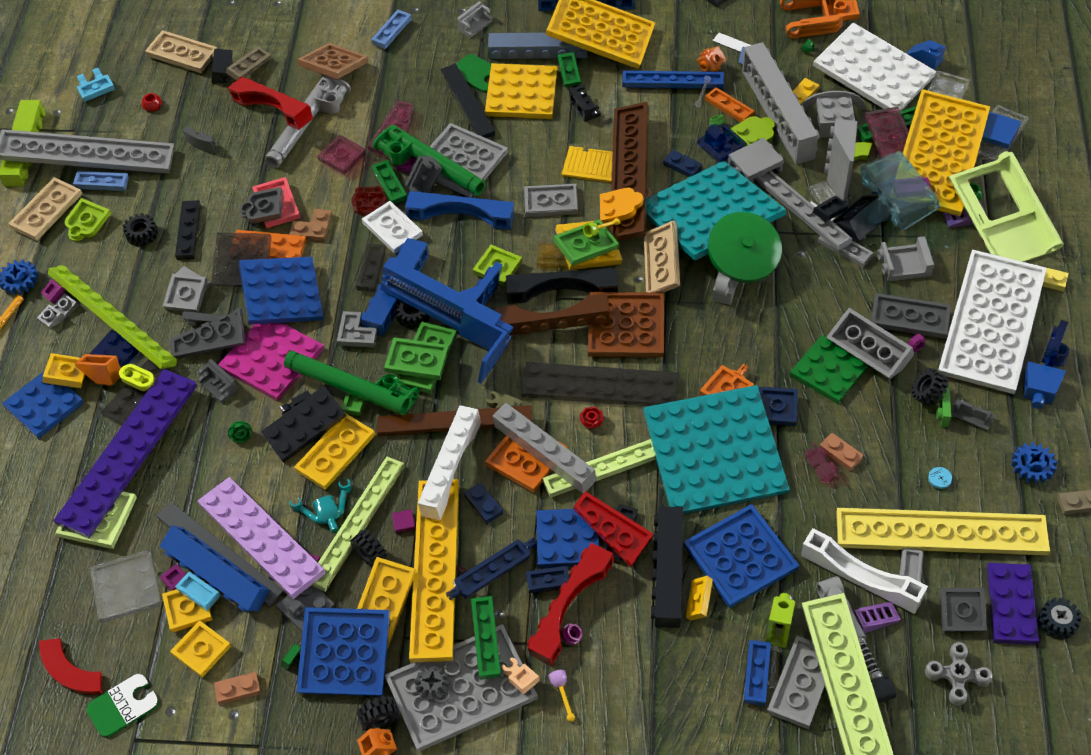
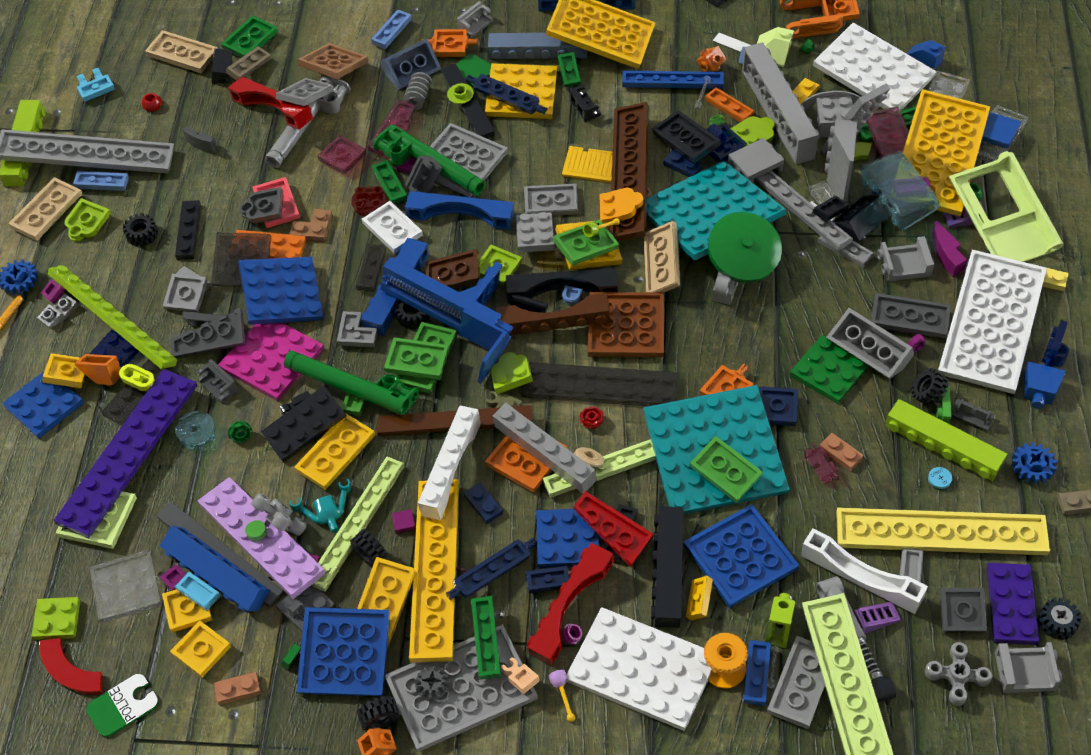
(56, 618): none -> lime plate
(199, 438): none -> clear light blue plate
(249, 35): none -> green plate
(256, 530): none -> bright green tile
(279, 514): none -> light grey gear
(305, 92): none -> light grey tile
(408, 61): none -> sand blue slope
(417, 90): none -> light grey piece
(451, 42): none -> orange plate
(456, 269): none -> reddish brown plate
(460, 98): none -> lime piece
(506, 94): none -> dark blue plate
(510, 372): none -> lime plate
(528, 304): none -> black plate
(534, 232): none -> light grey plate
(572, 295): none -> medium blue tile
(590, 456): none -> tan piece
(641, 668): none -> white plate
(686, 136): none -> black plate
(726, 469): none -> bright green plate
(727, 658): none -> light orange hose
(778, 42): none -> yellowish green slope
(863, 109): none -> light grey plate
(945, 440): none -> lime brick
(947, 250): none -> magenta slope
(1028, 669): none -> light grey panel

